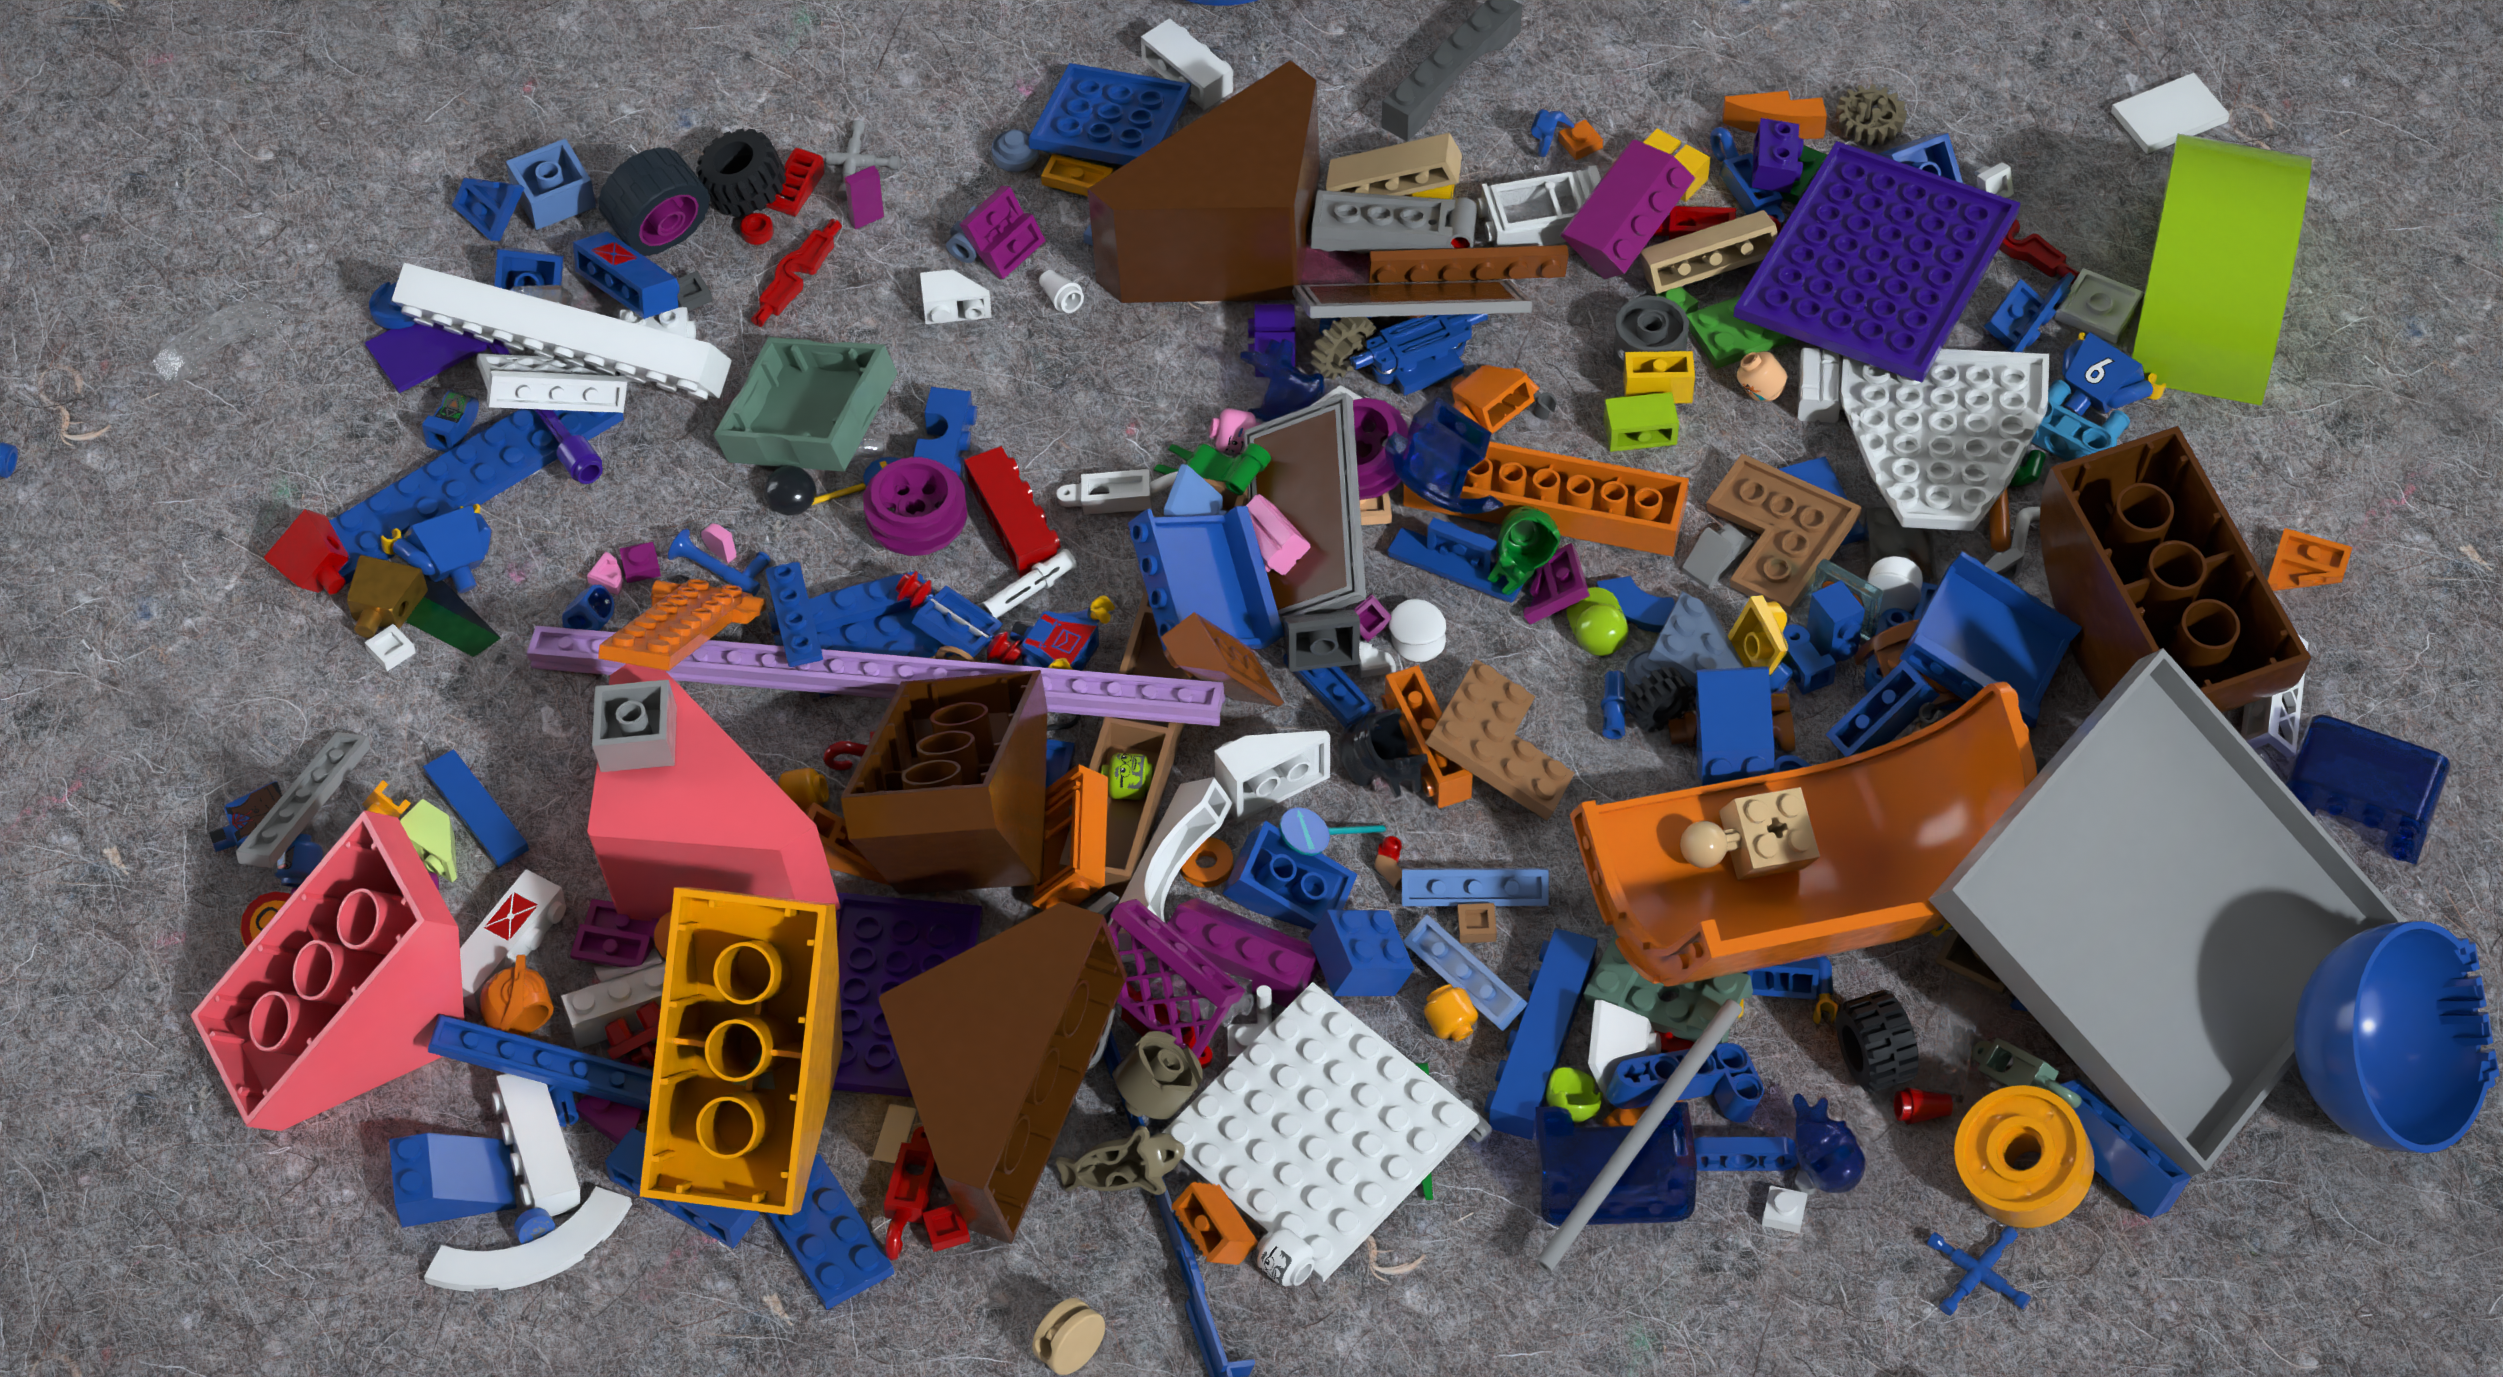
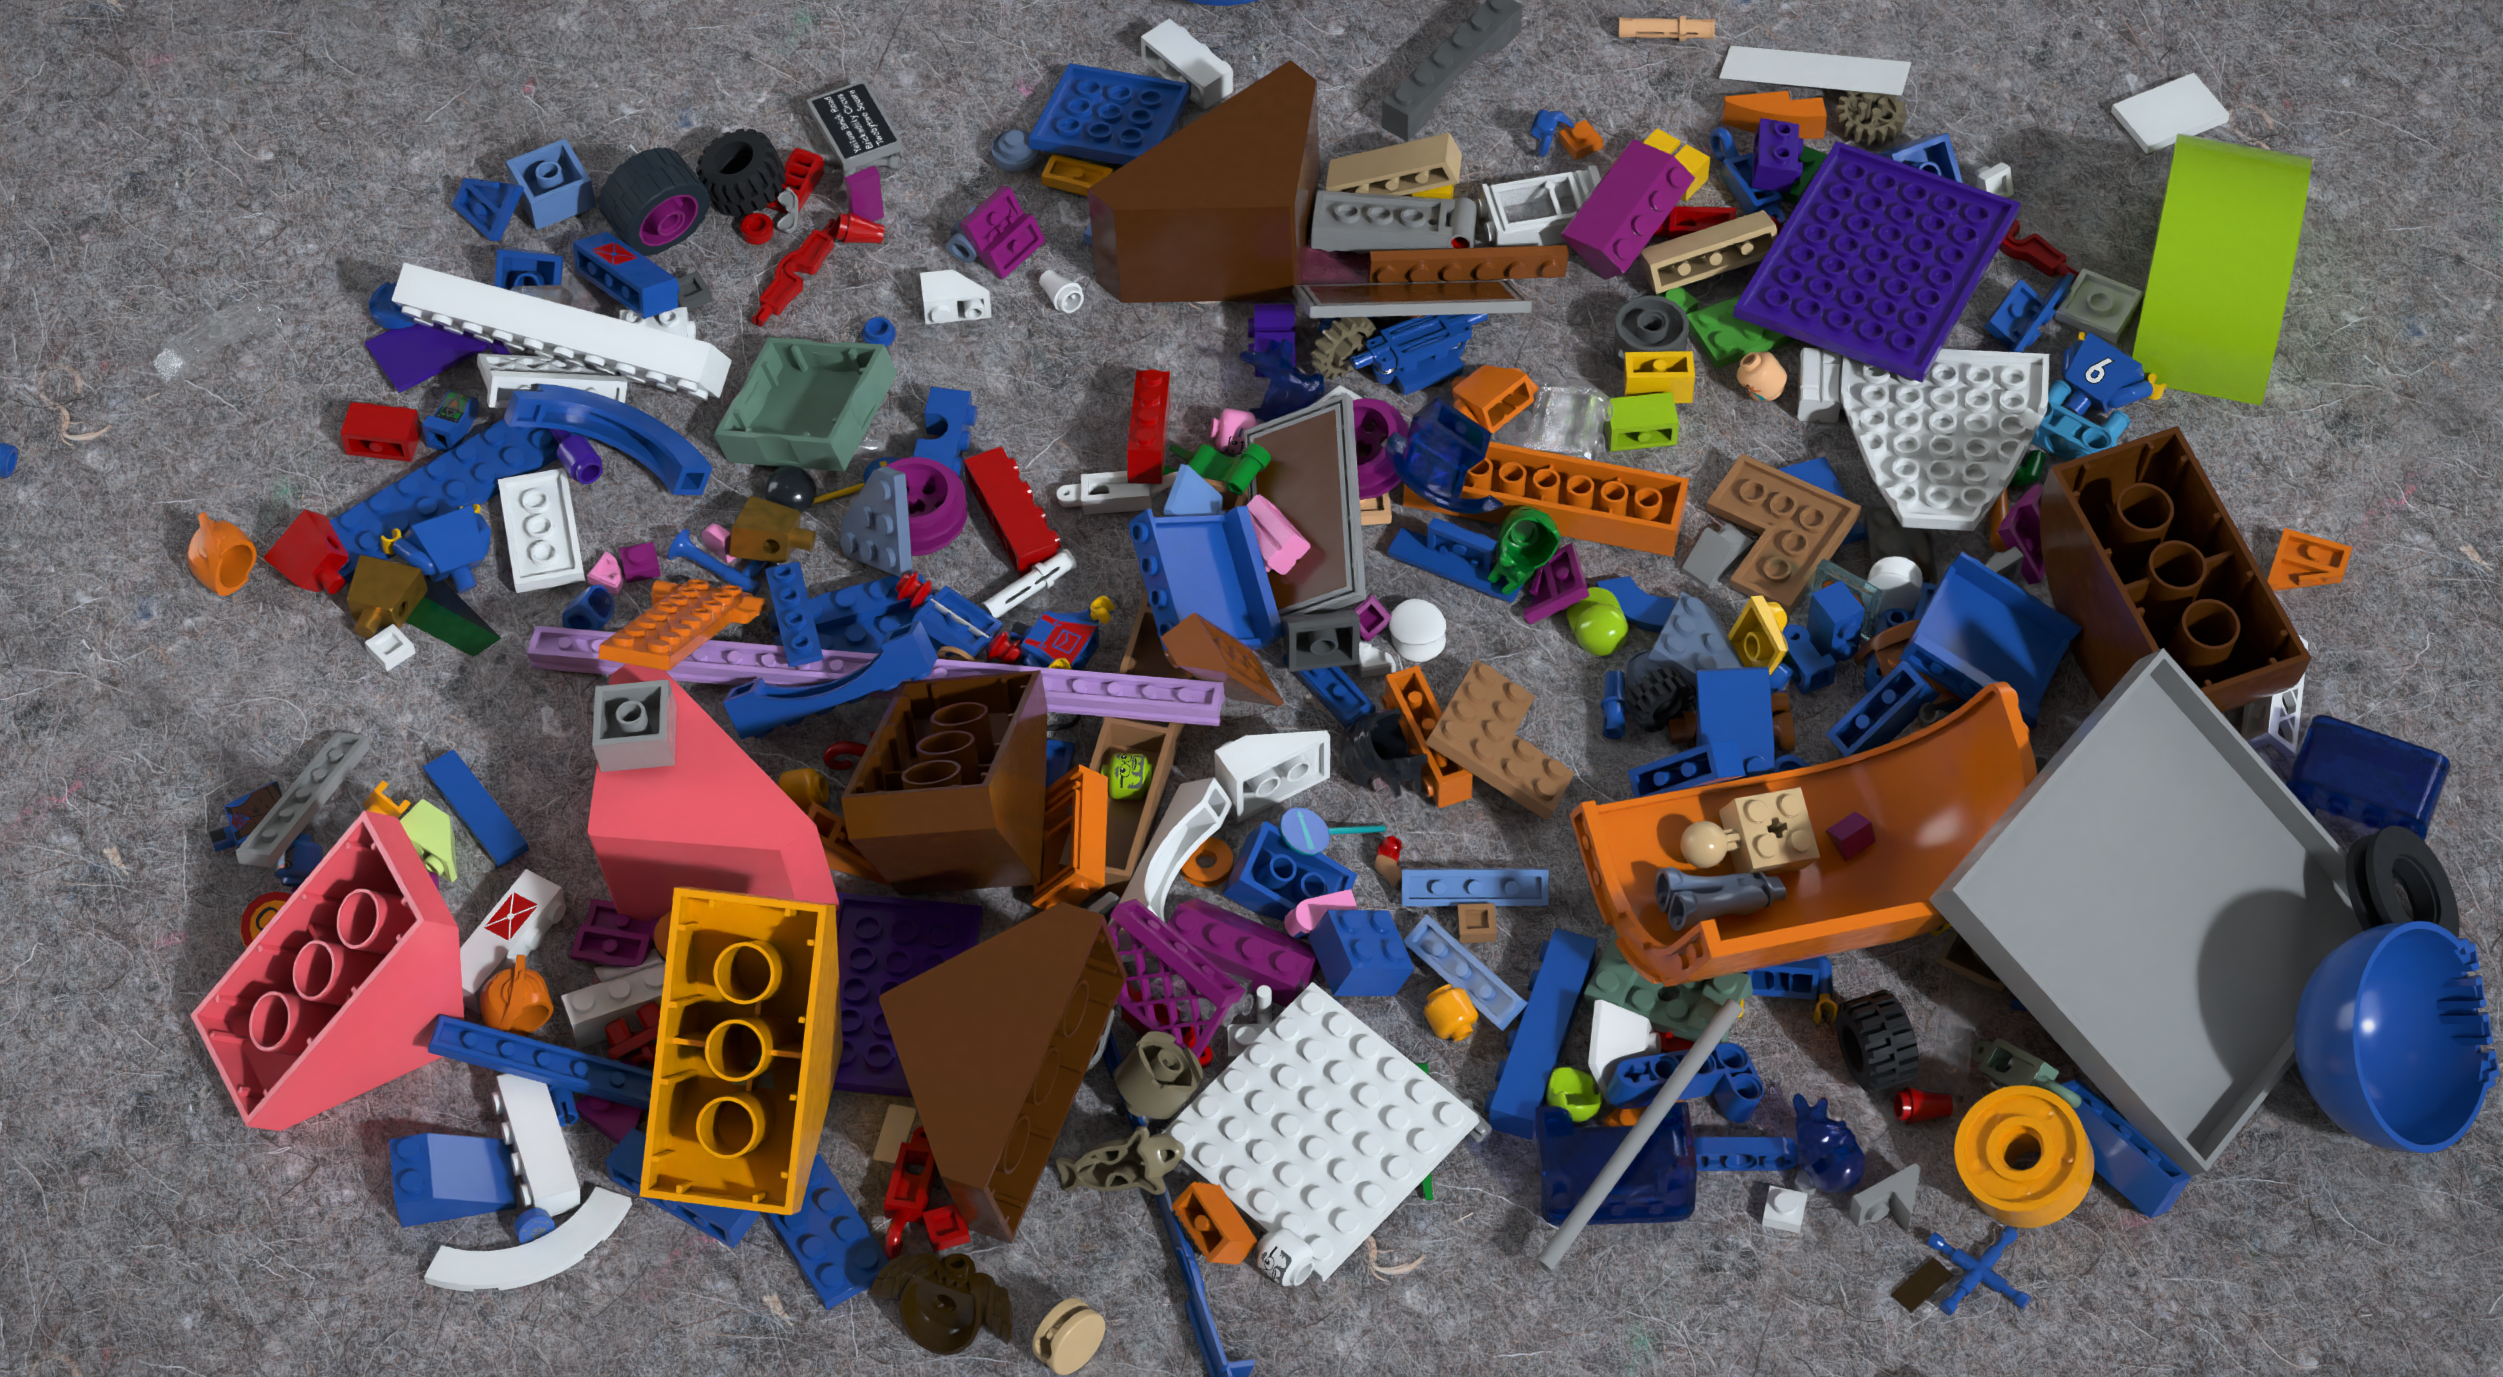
(220, 555): none -> orange helmet
(381, 431): none -> red brick
(541, 530): none -> white plate
(617, 424): none -> blue arch
(761, 707): none -> blue arch
(768, 532): none -> pearl gold torso
(789, 222): none -> light grey piece
(854, 125): none -> black tile
(856, 229): none -> red cone
(878, 524): none -> sand blue plate
(879, 331): none -> blue plate
(945, 1301): none -> dark brown piece
(1148, 427): none -> red brick
(1308, 913): none -> bright pink leg
(1569, 421): none -> clear plate
(1667, 28): none -> light nougat pin
(1689, 769): none -> blue brick
(1702, 898): none -> sand blue piece
(1815, 70): none -> white sticker
(1851, 835): none -> magenta slope
(1892, 1194): none -> light grey slope
(1922, 1285): none -> dark brown window
(2022, 530): none -> magenta slope
(2414, 864): none -> black tyre

